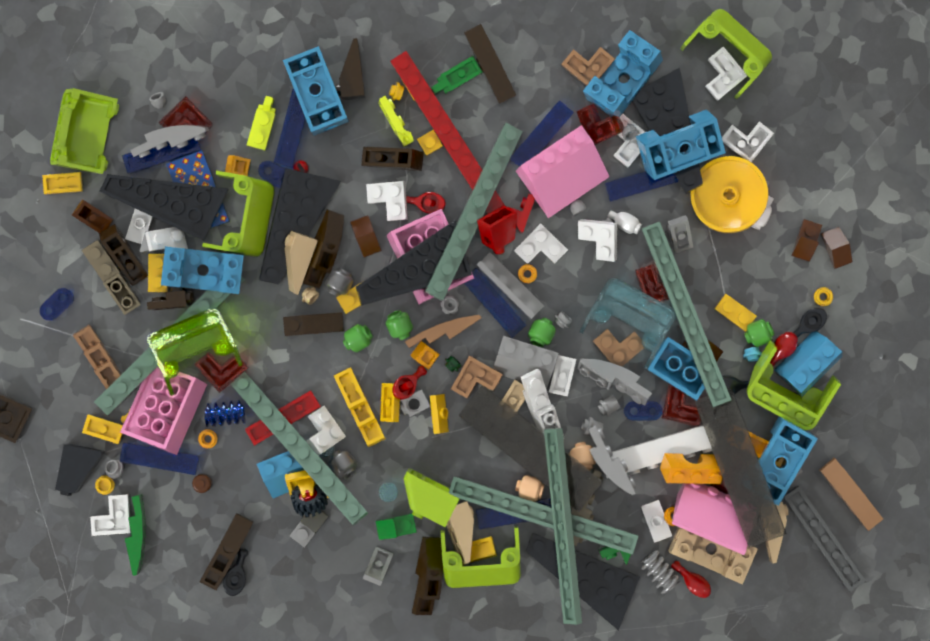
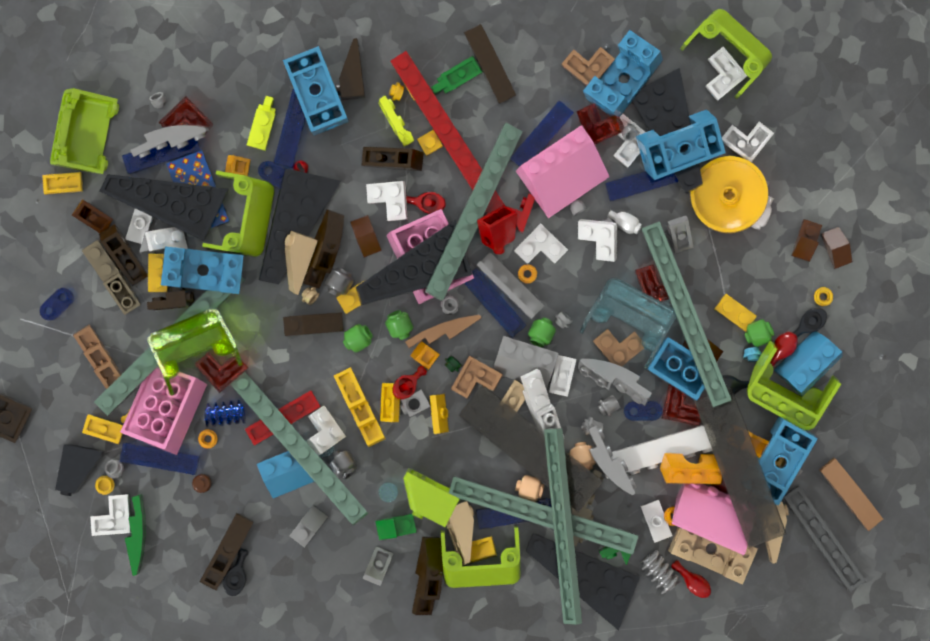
(305, 494): plate -> none

